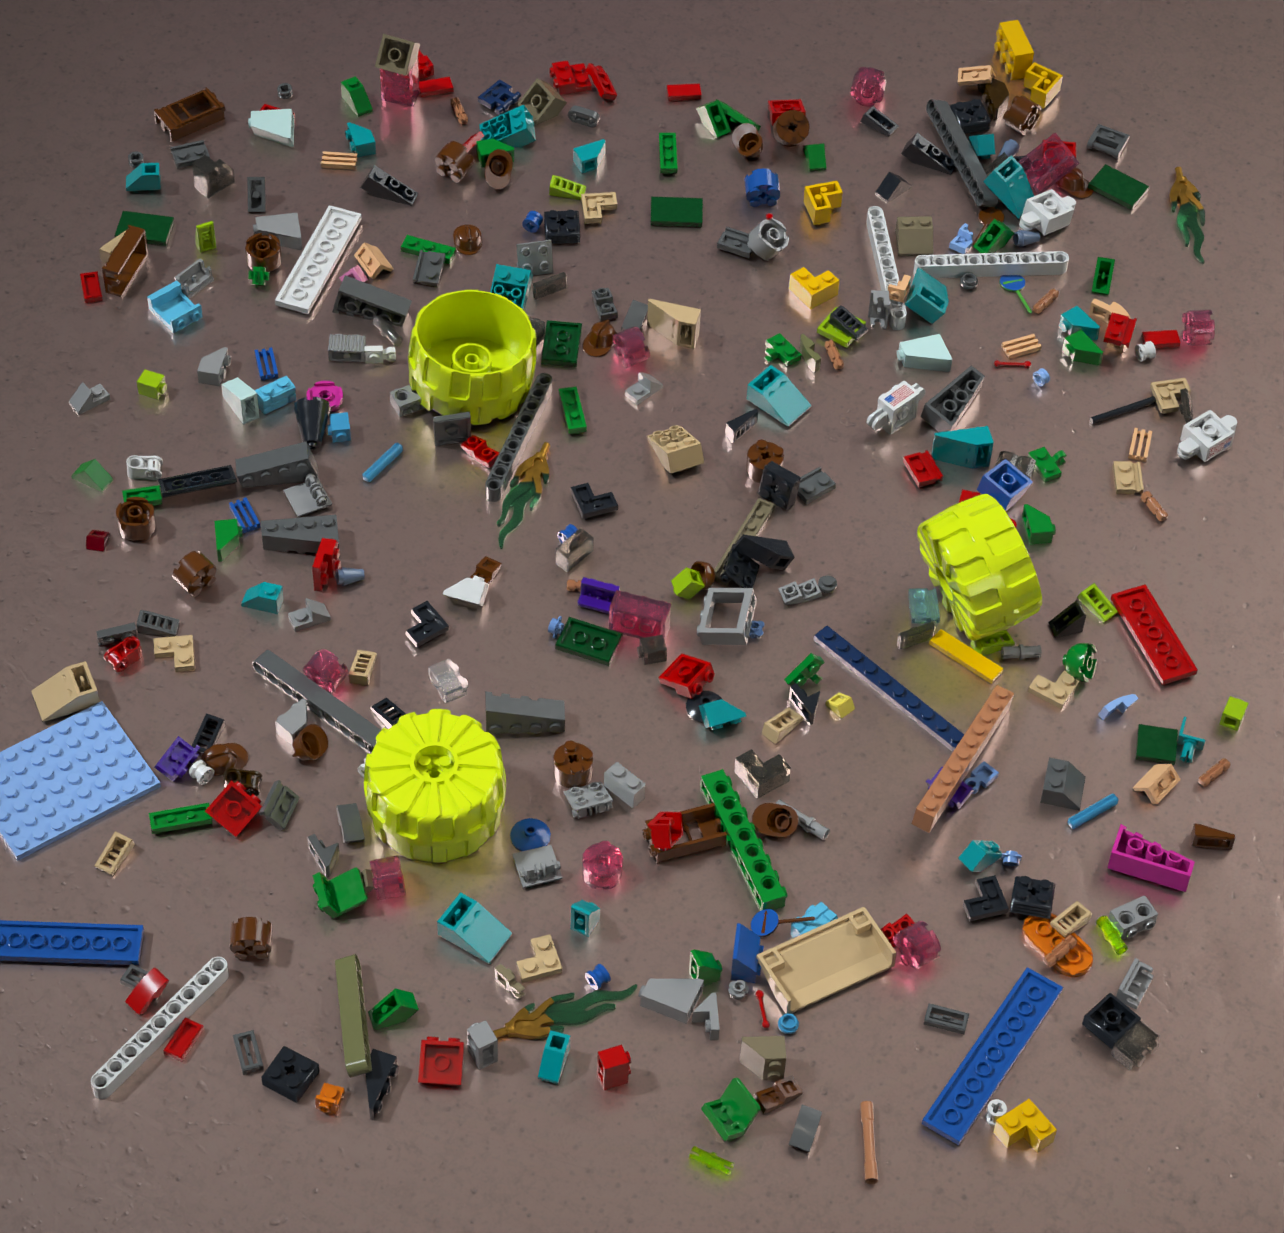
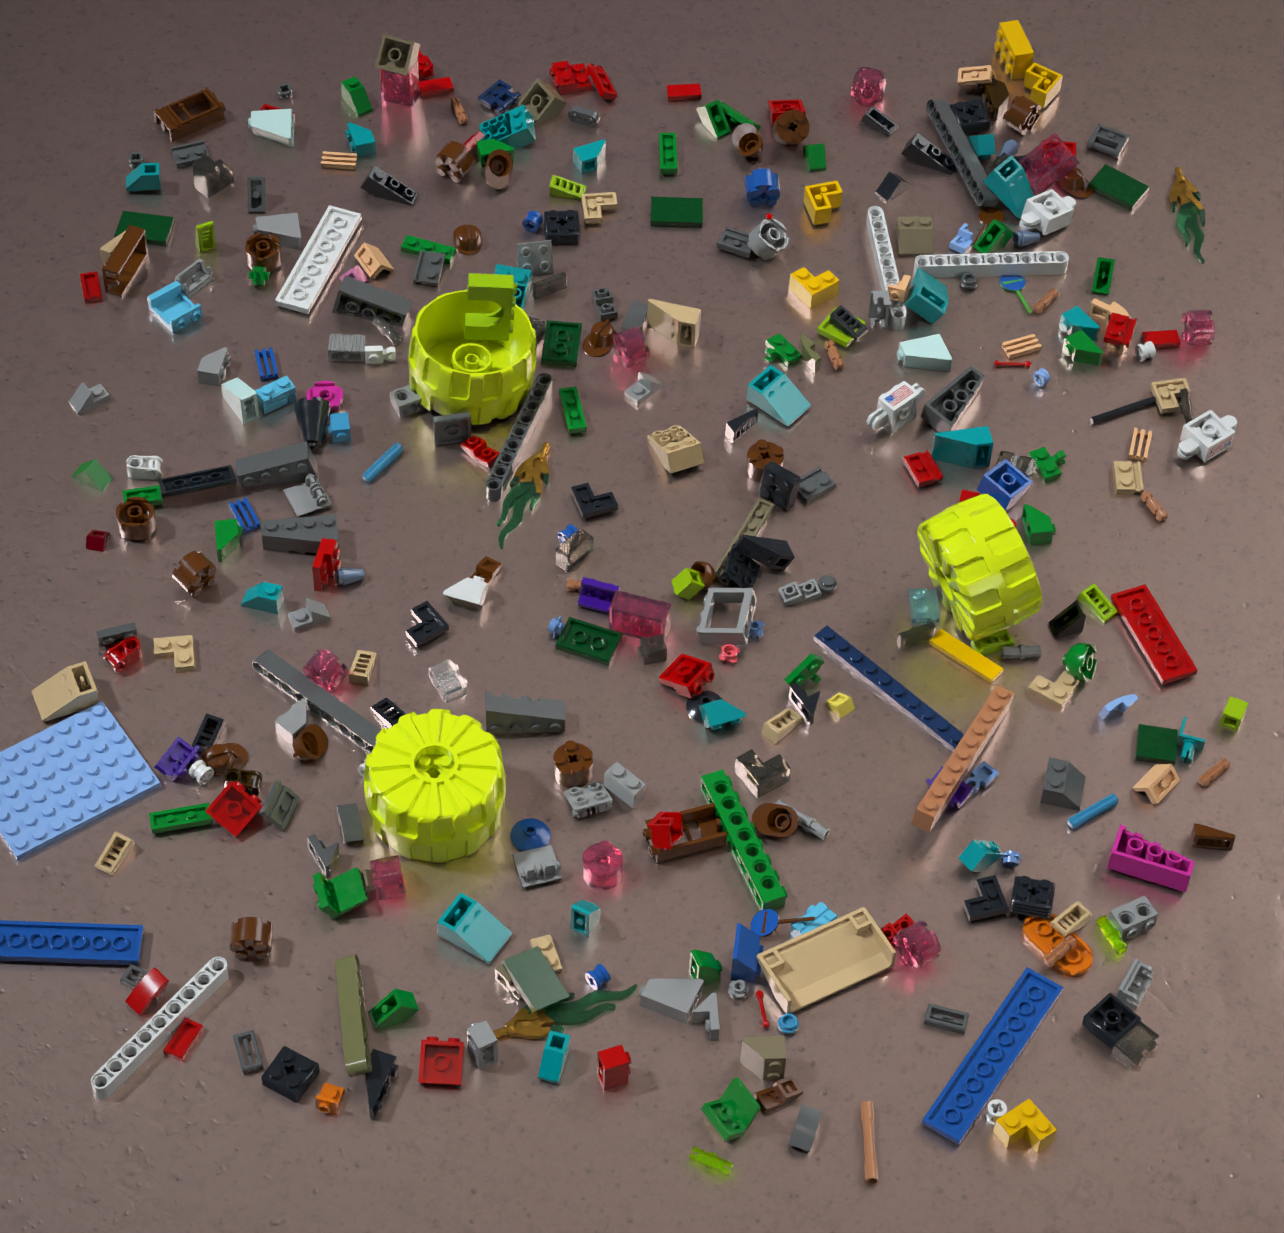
(148, 628): dark grey slope -> none
(151, 384): lime brick -> none
(496, 324): none -> lime arch
(535, 980): none -> tile
(729, 649): none -> coral plate

